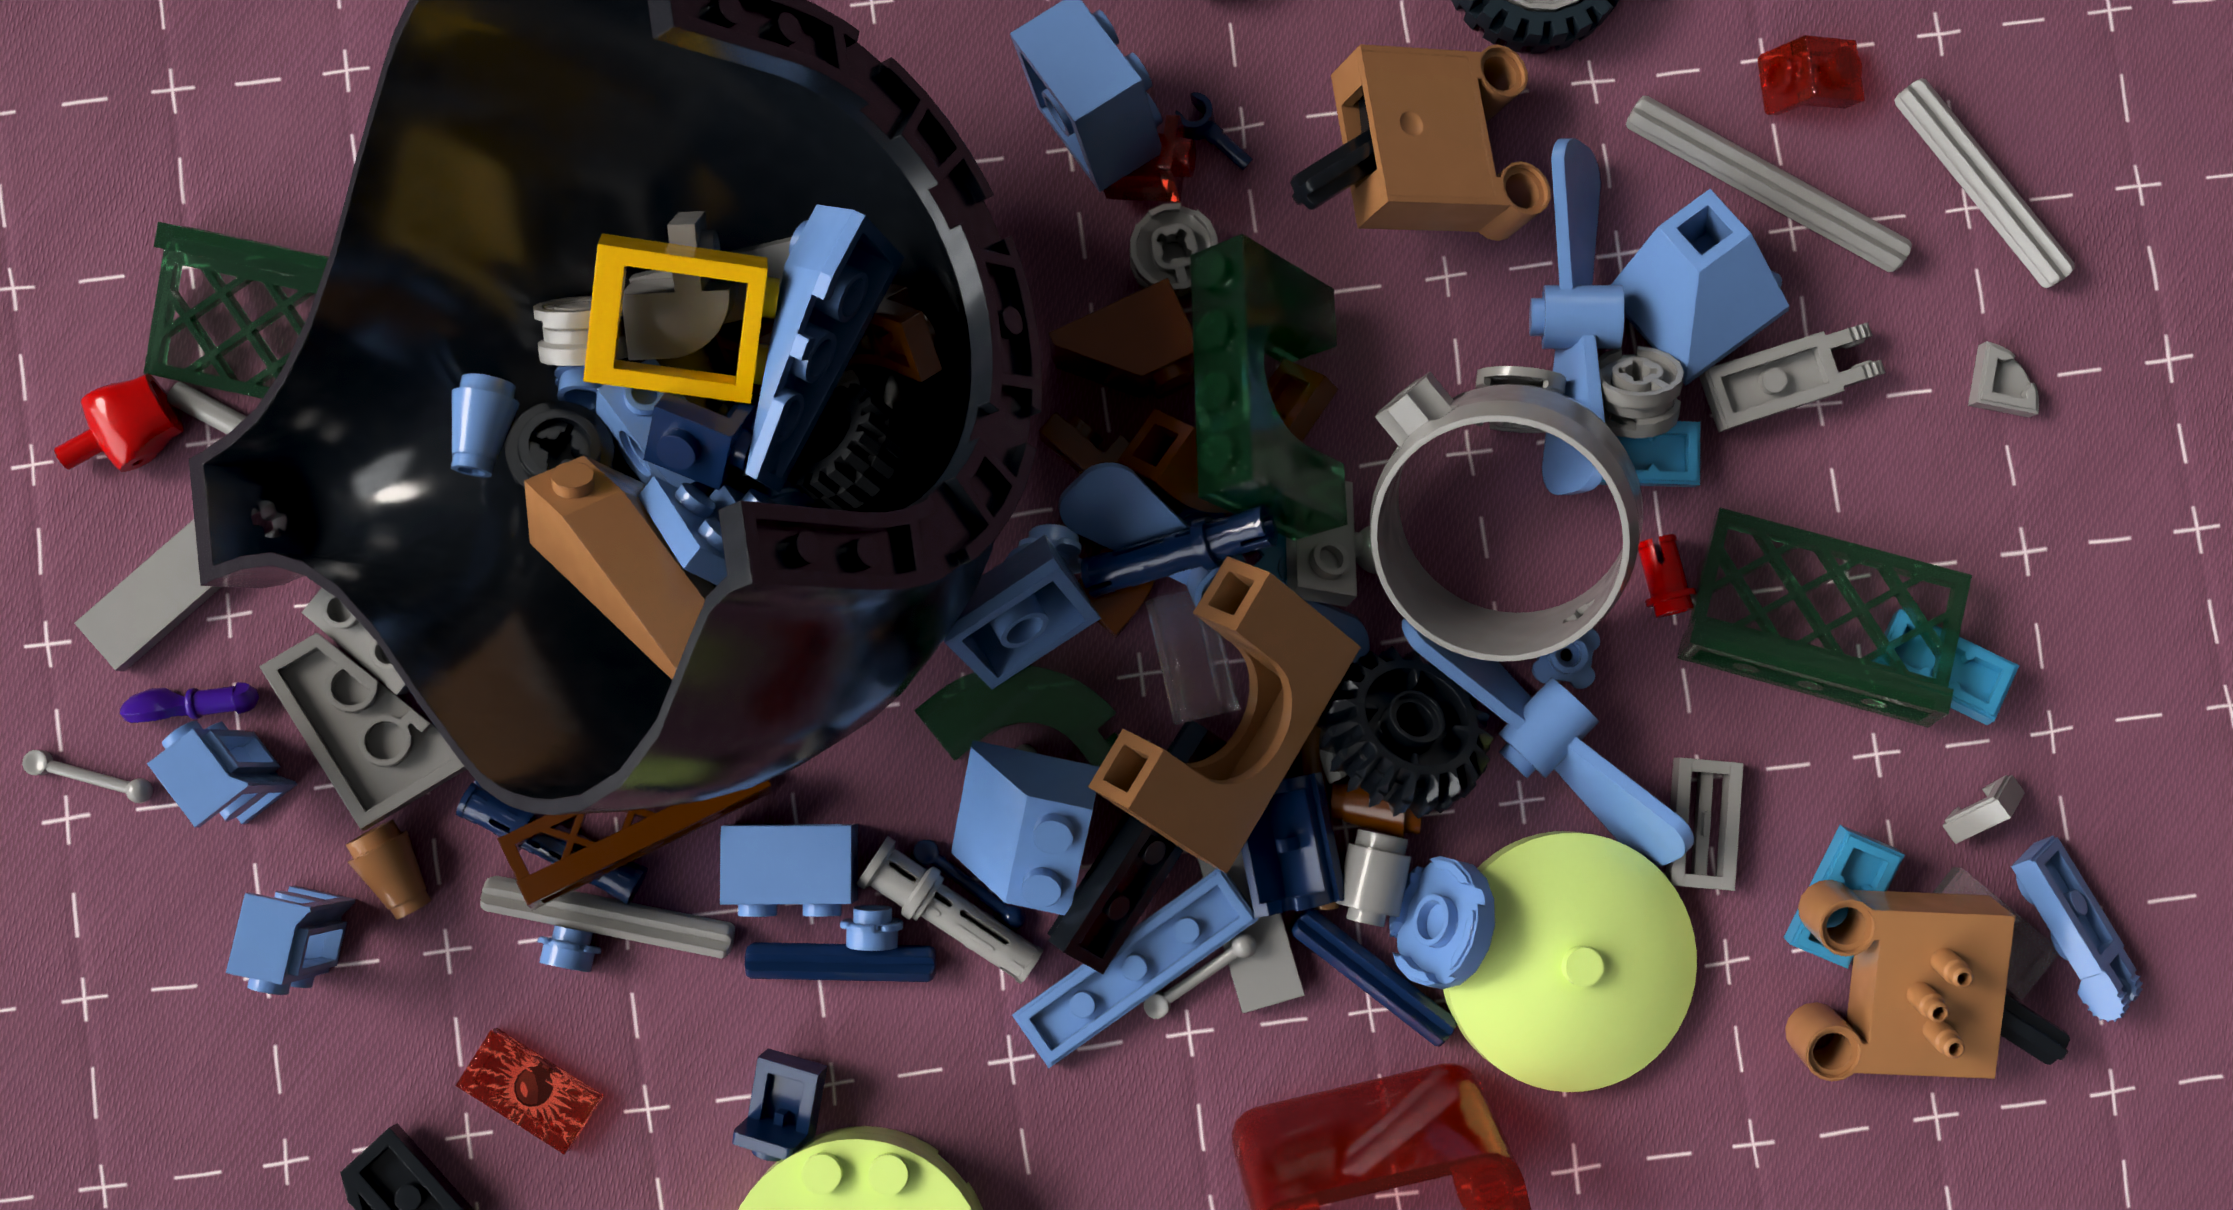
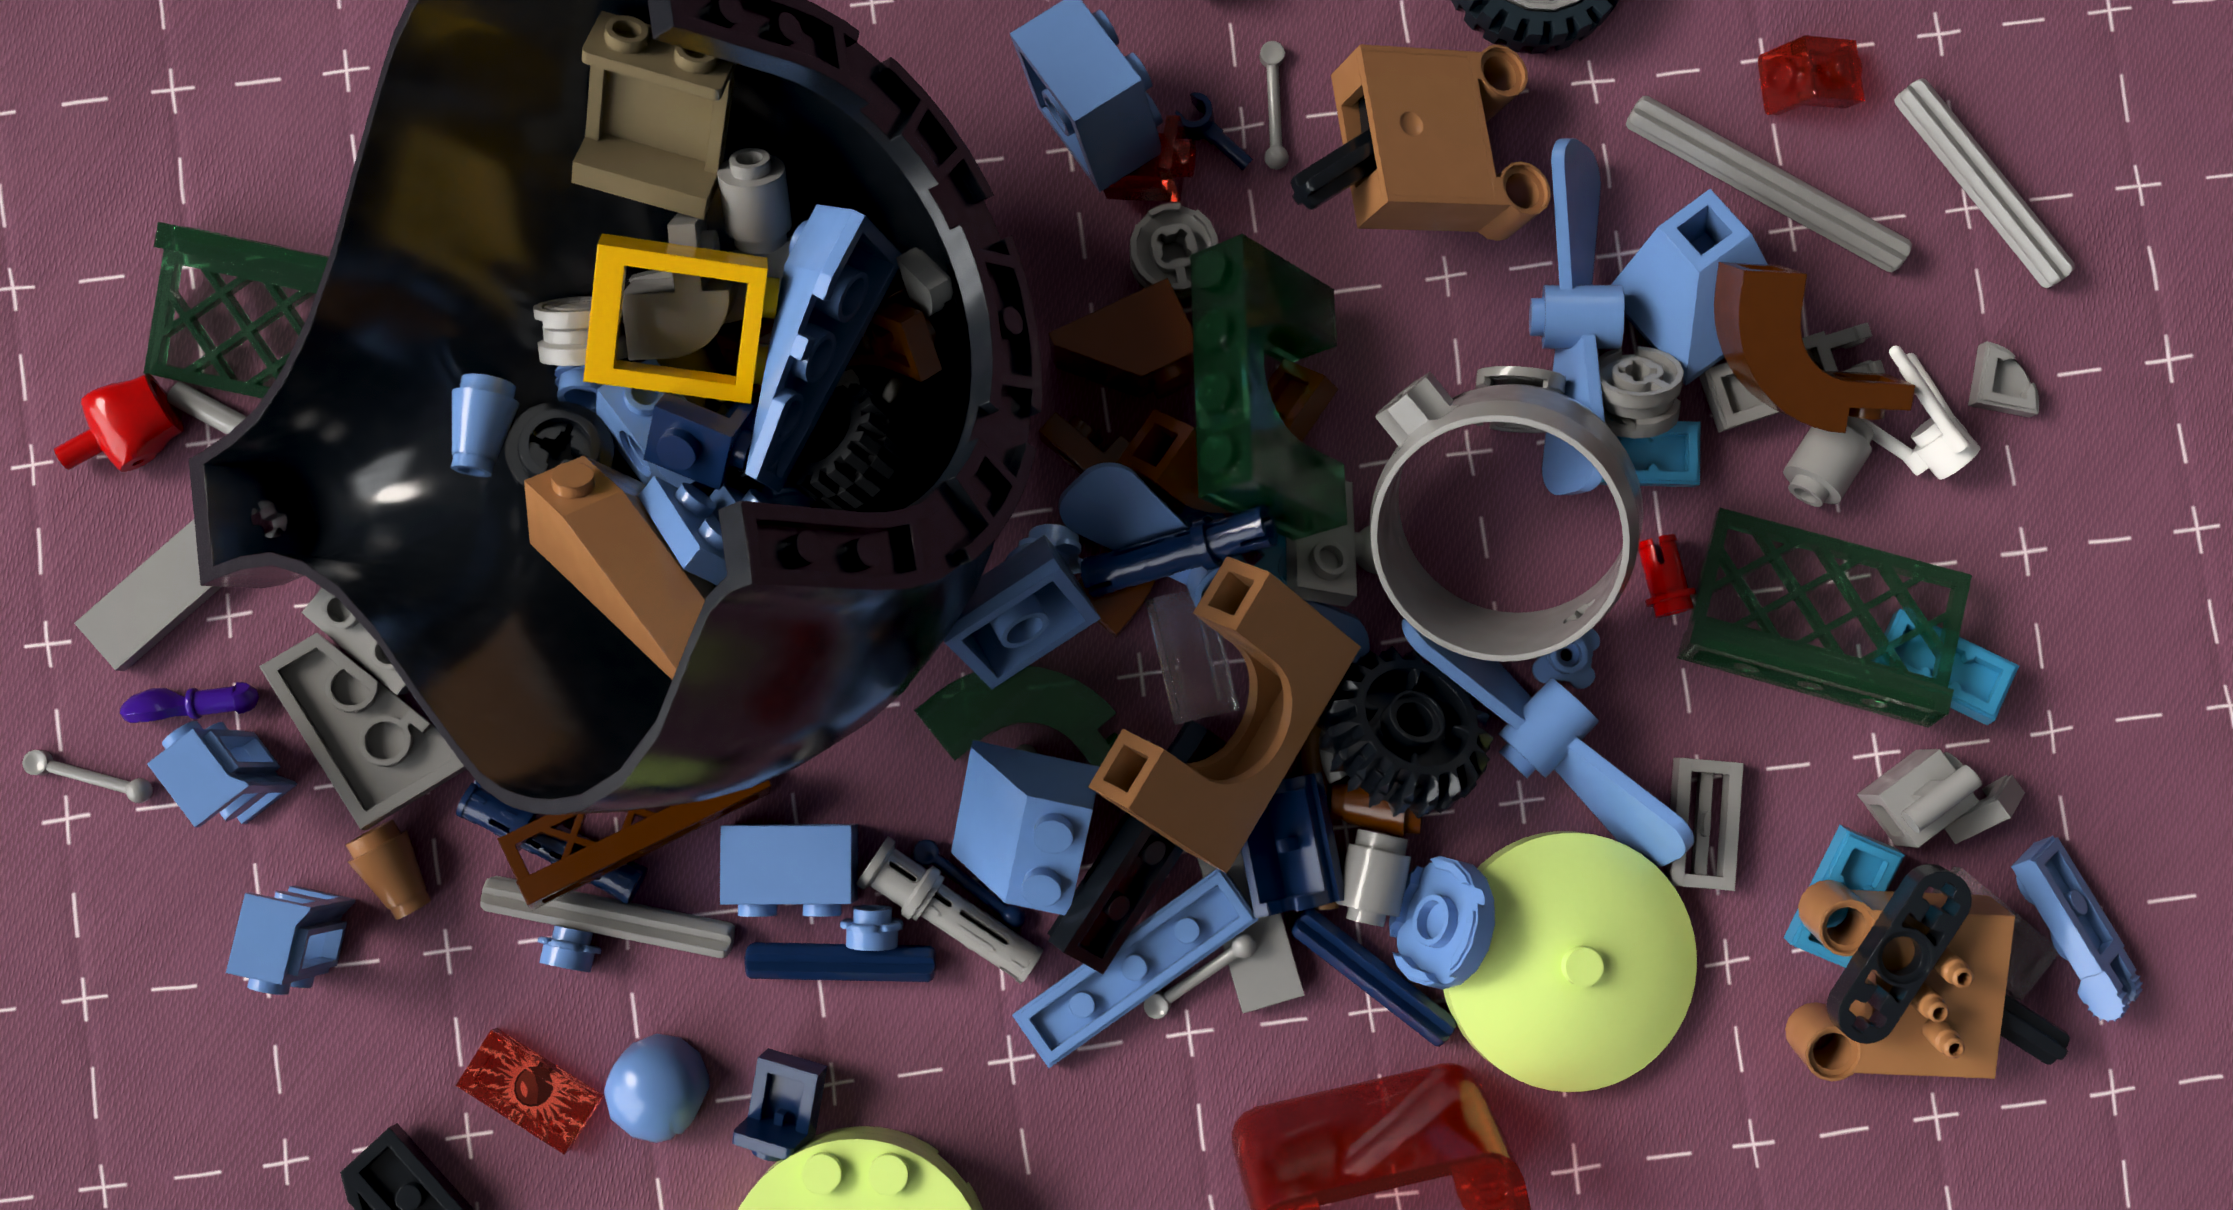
(653, 118): none -> dark tan panel
(656, 1088): none -> medium blue hair
(755, 200): none -> light grey brick
(924, 282): none -> light grey tile
(1271, 57): none -> light grey hinge
(1763, 344): none -> reddish brown arch
(1828, 463): none -> light grey brick
(1907, 981): none -> black beam
(1921, 796): none -> light grey brick
(1941, 440): none -> white plant

